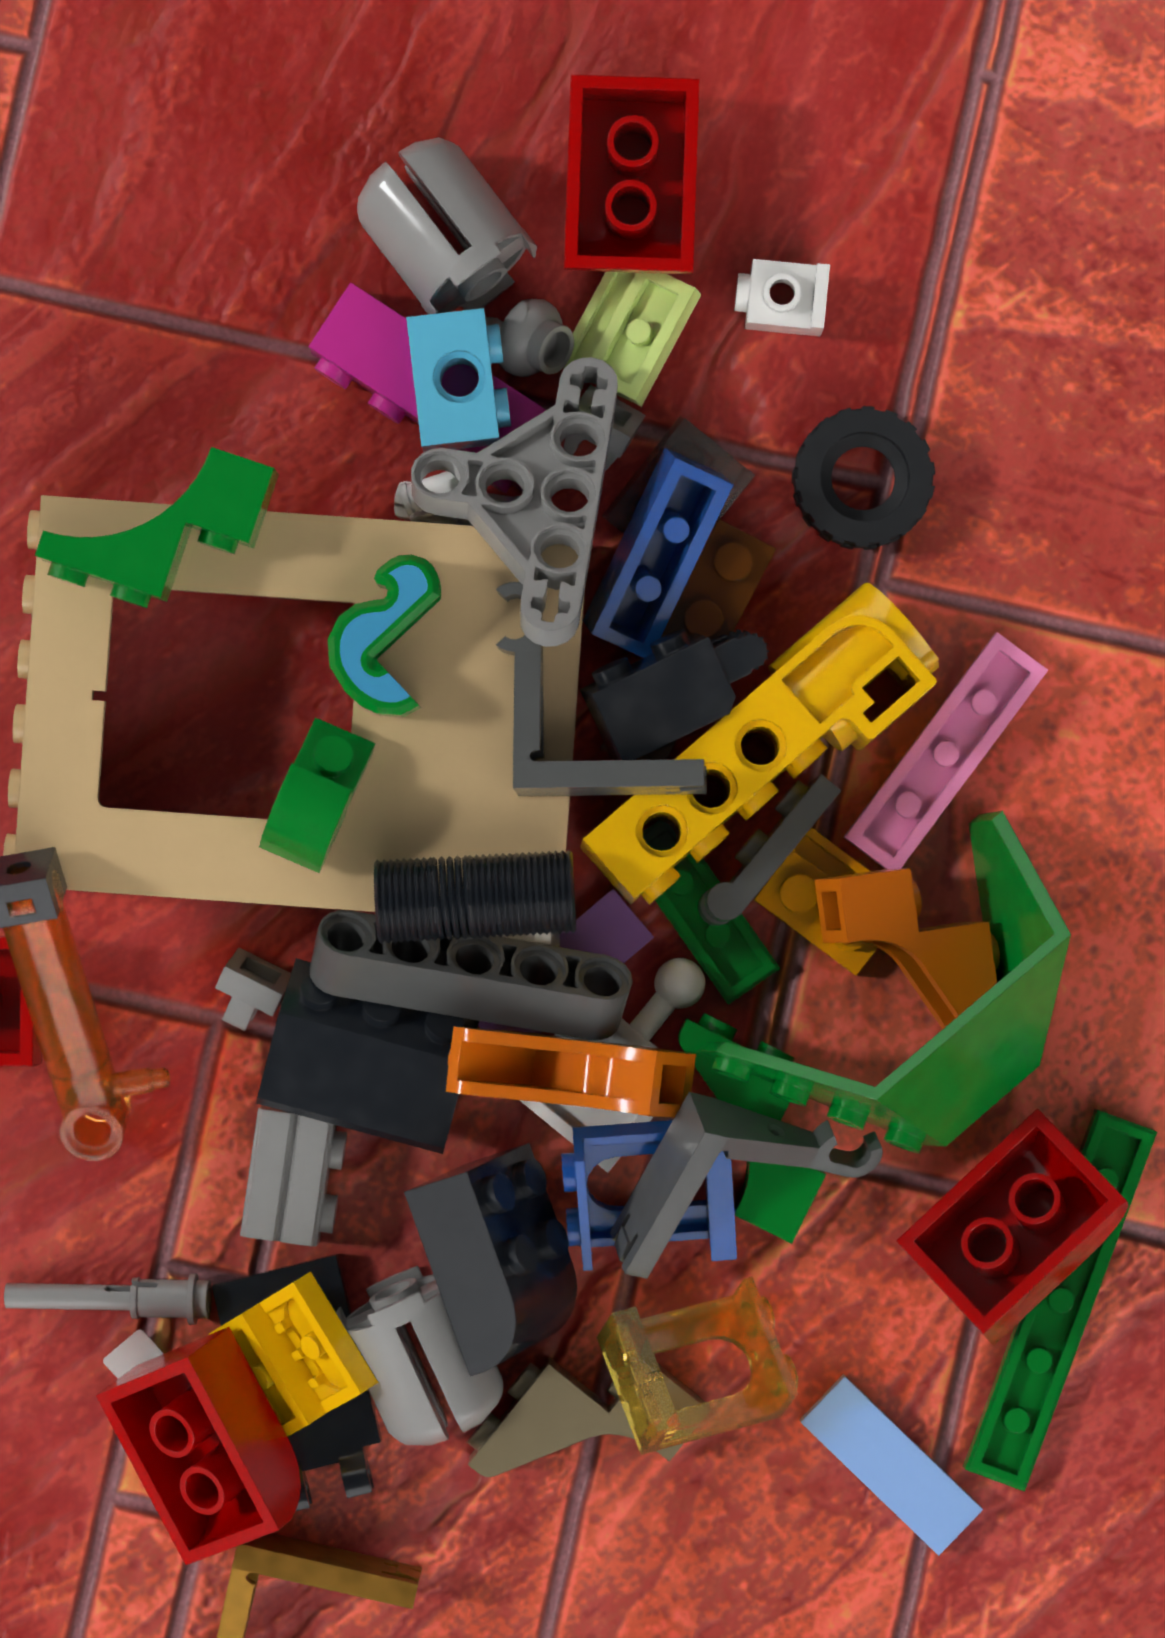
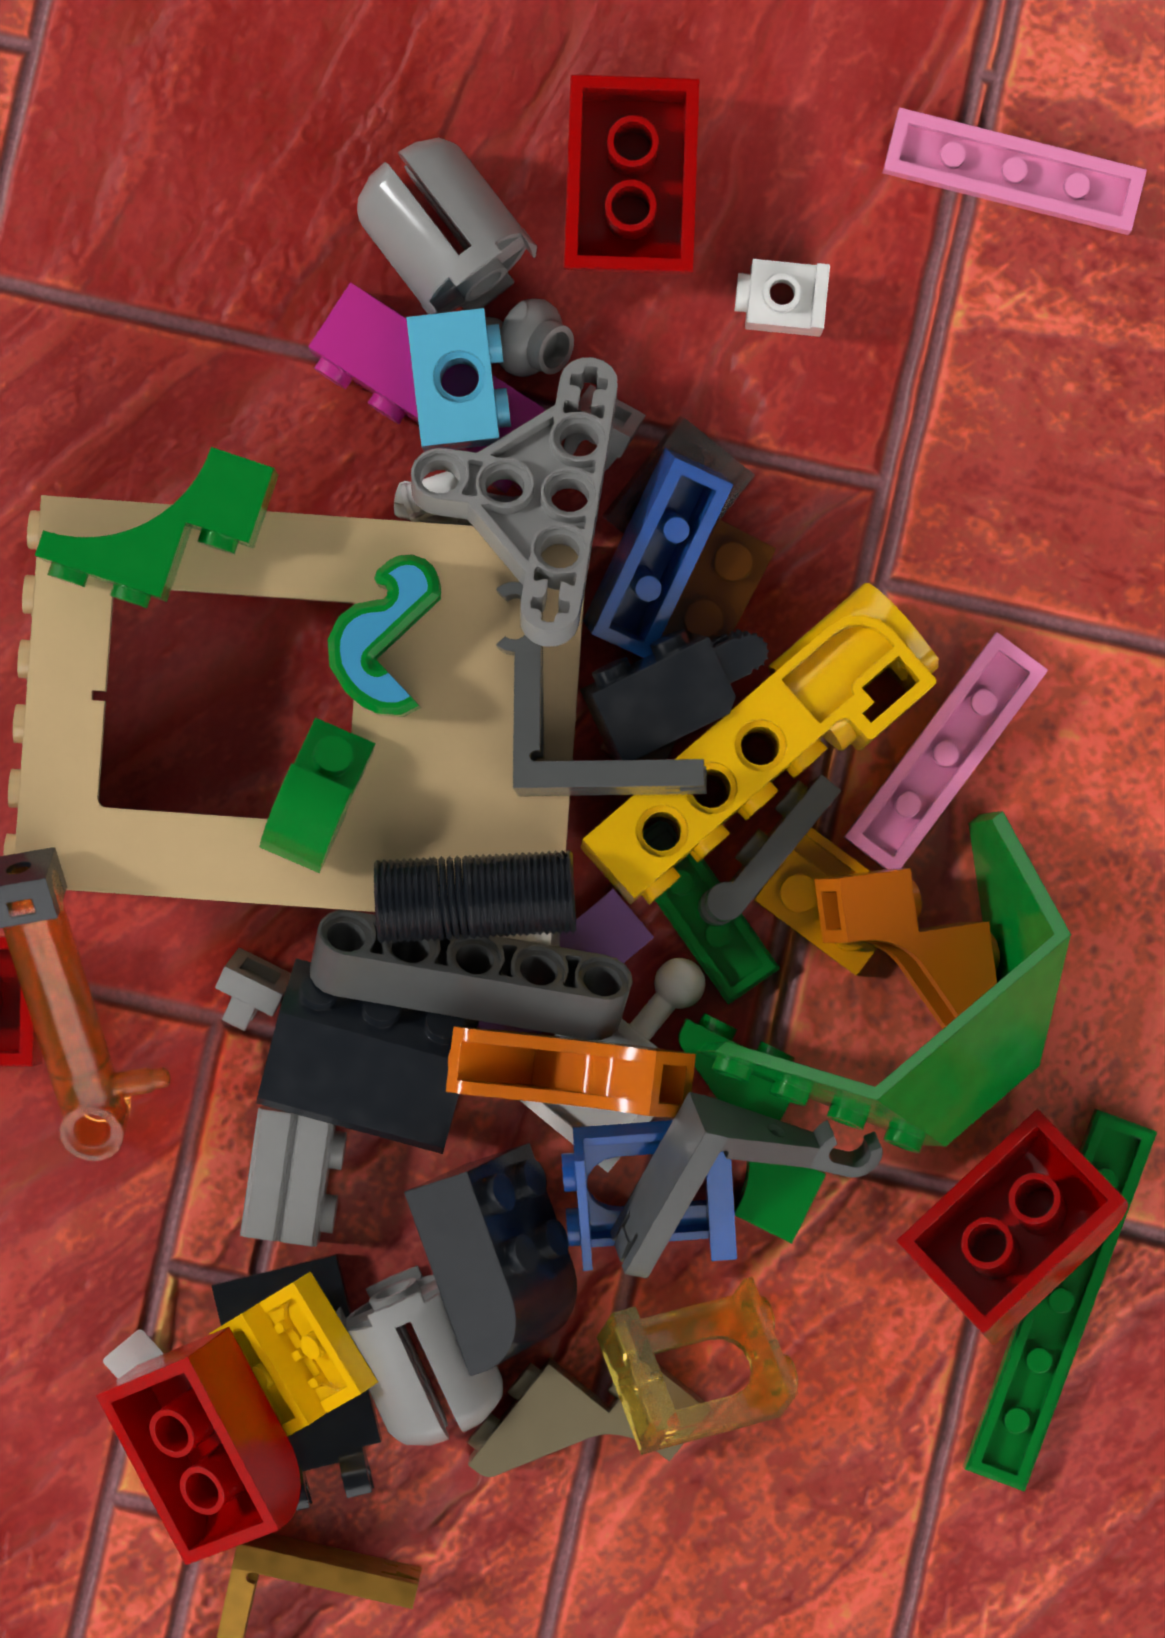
(143, 1298): light grey pin -> none
(634, 327): yellowish green plate -> none
(891, 1464): light blue tile -> none
(897, 443): black tyre -> none
(1014, 171): none -> bright pink plate

